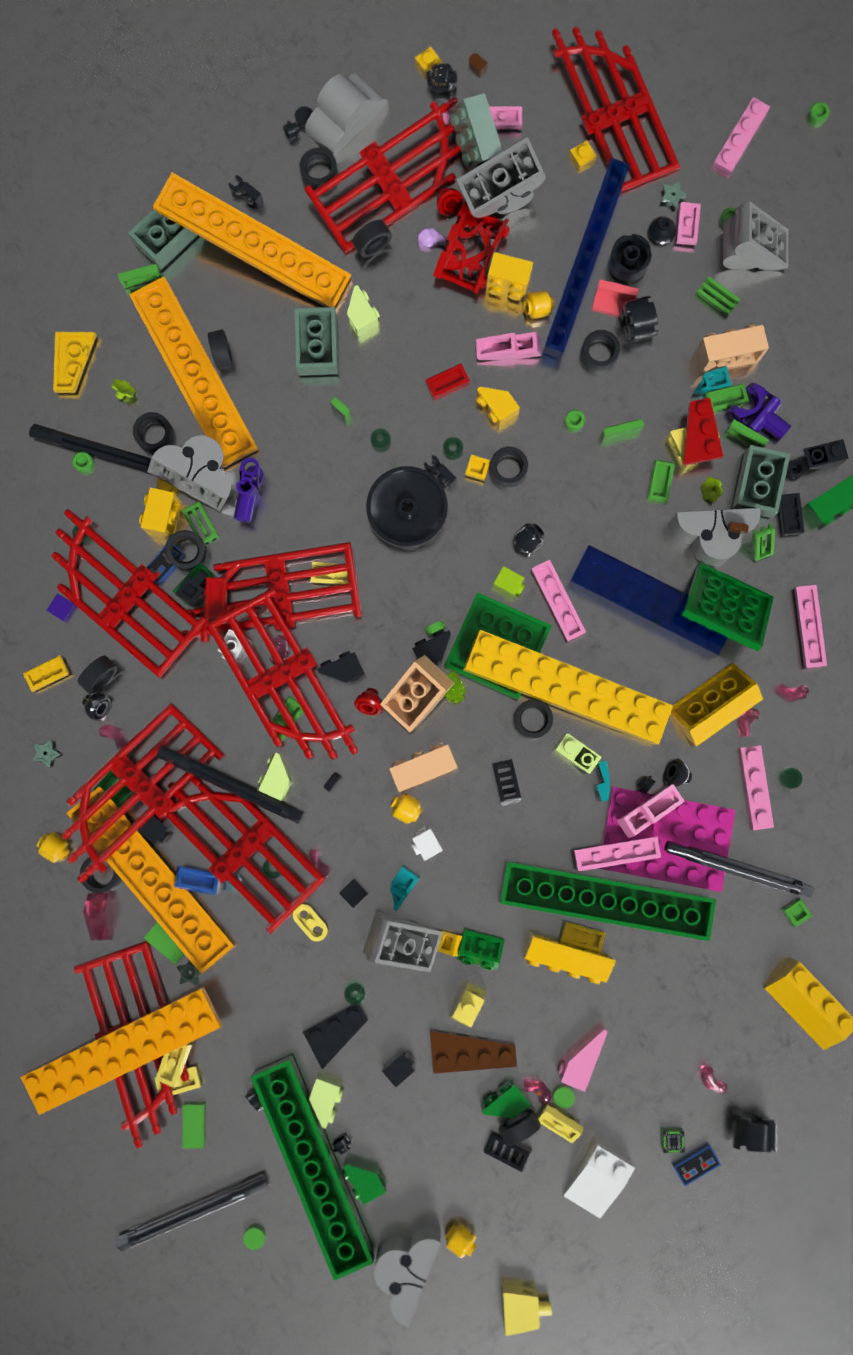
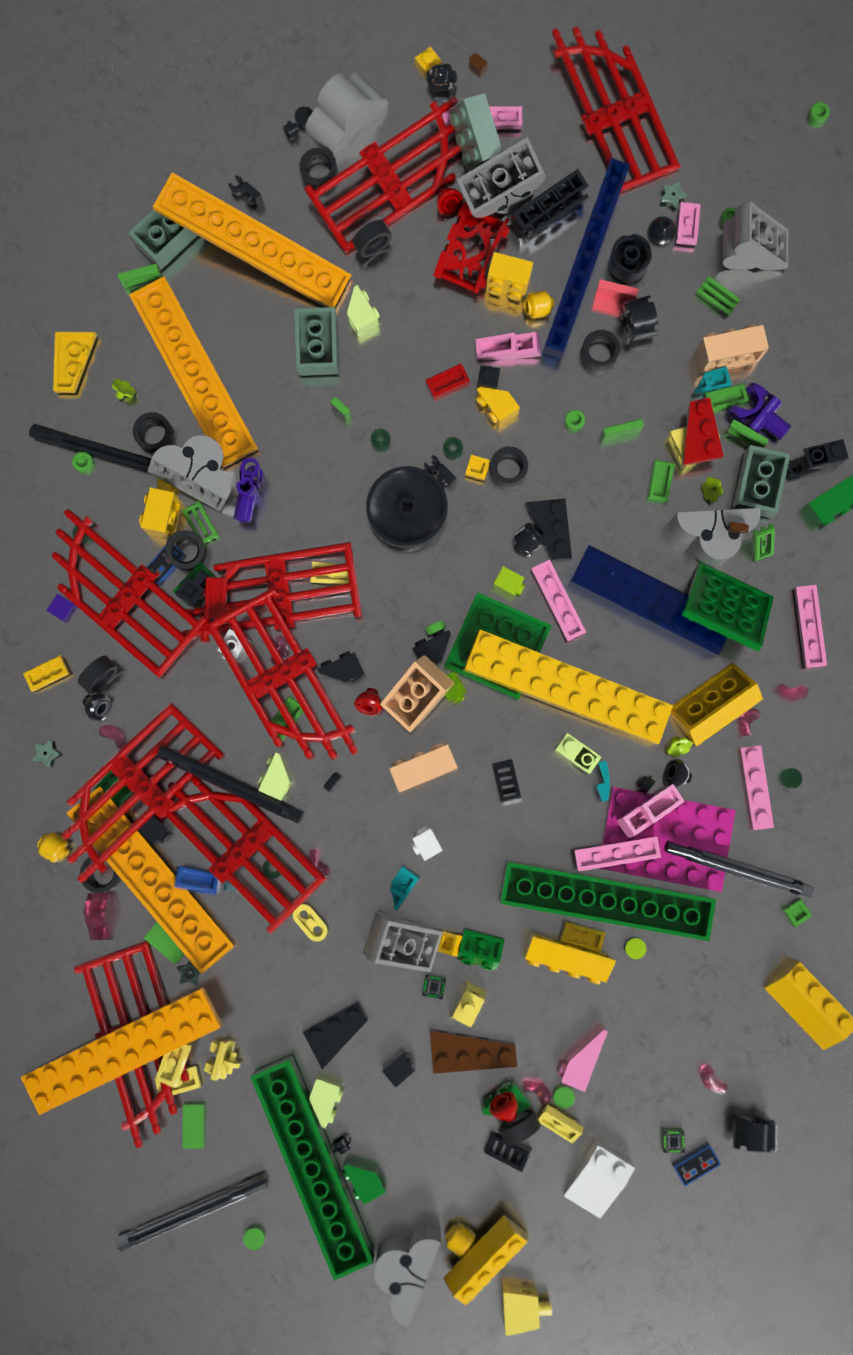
(220, 349): black tyre -> none
(224, 1061): none -> light yellow hips
(253, 1099): black tile -> none
(348, 994): clear green plate -> none
(353, 893): black tile -> none
(405, 808): yellow head -> none
(429, 237): lavender animal -> none
(434, 986): none -> tile
(485, 1259): none -> yellow slope
(488, 377): none -> black brick
(504, 1107): none -> red brick
(548, 719): black tyre -> none
(553, 520): none -> black wing
(554, 197): none -> black brick
(583, 155): yellow plate -> none
(635, 948): none -> lime tile
(679, 746): none -> lime plant
(741, 136): bright pink plate -> none
(791, 514): black plate -> none

